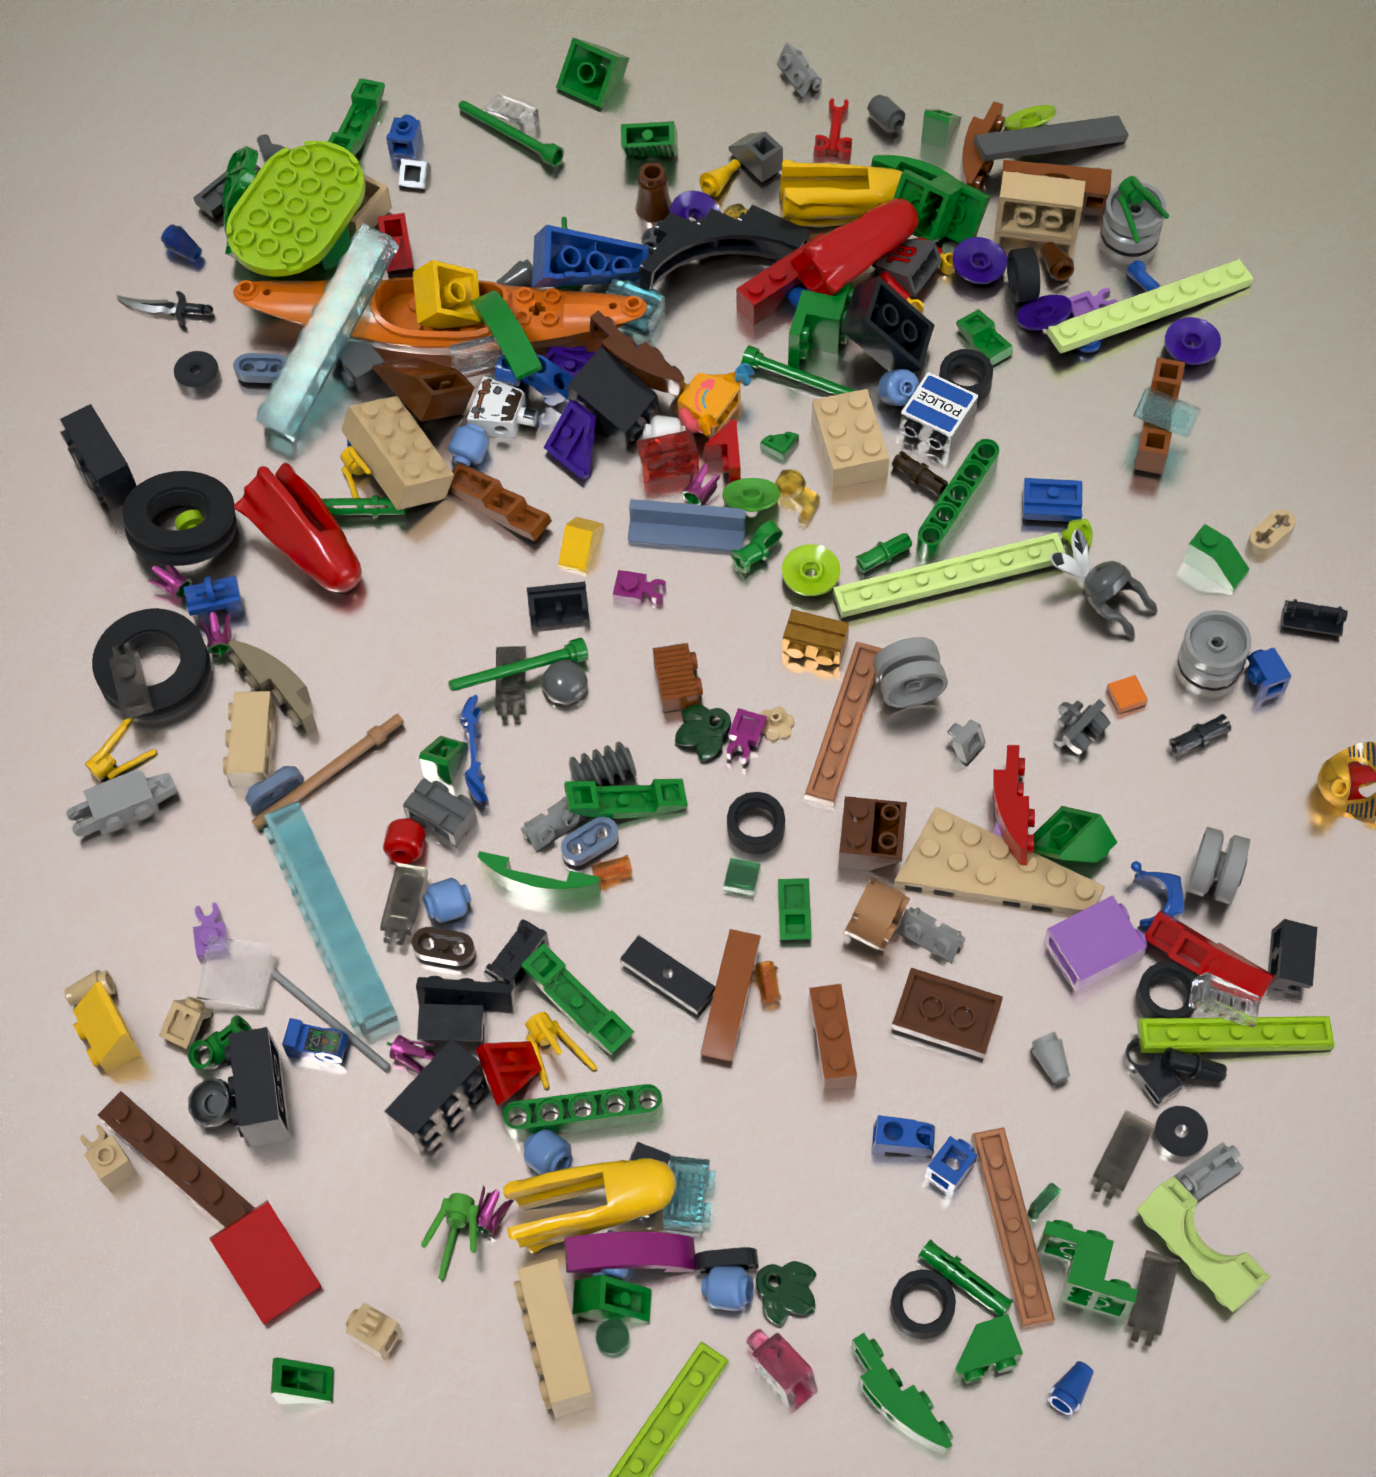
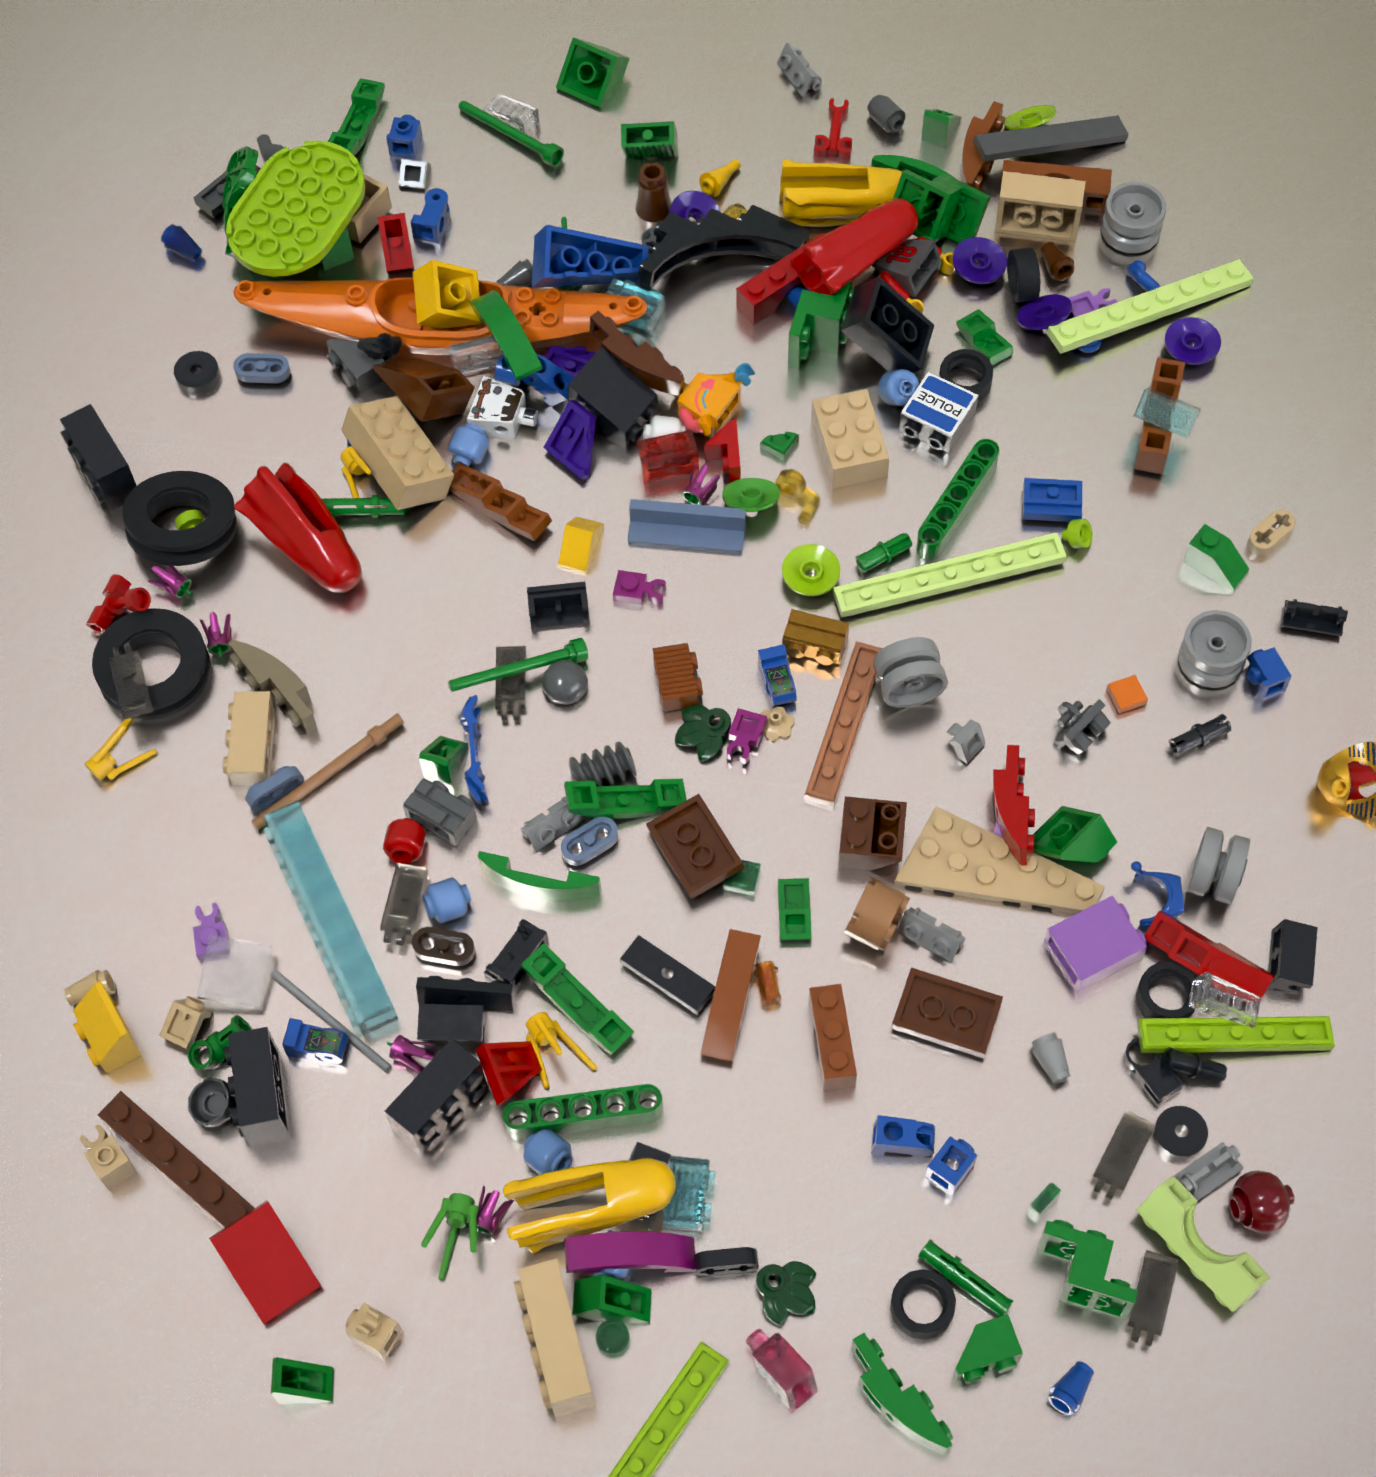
(115, 603): none -> red bar
(120, 802): light grey hinge -> none
(167, 307): piece -> none
(212, 596): blue hips -> none
(327, 332): clear light blue brick -> none
(380, 347): none -> black piece
(433, 218): none -> blue leg
(612, 868): clear orange pin -> none
(695, 846): none -> reddish brown plate
(728, 1288): medium blue head -> none
(753, 801): black tyre -> none
(756, 360): green piece -> none
(756, 550): green connector -> none
(759, 154): dark grey slope -> none
(777, 675): none -> blue leg
(919, 473): dark brown pin -> none
(1013, 1228): nougat tile -> none
(1101, 581): dark grey hair -> none
(1135, 193): green plant -> none
(1261, 1201): none -> dark red plant

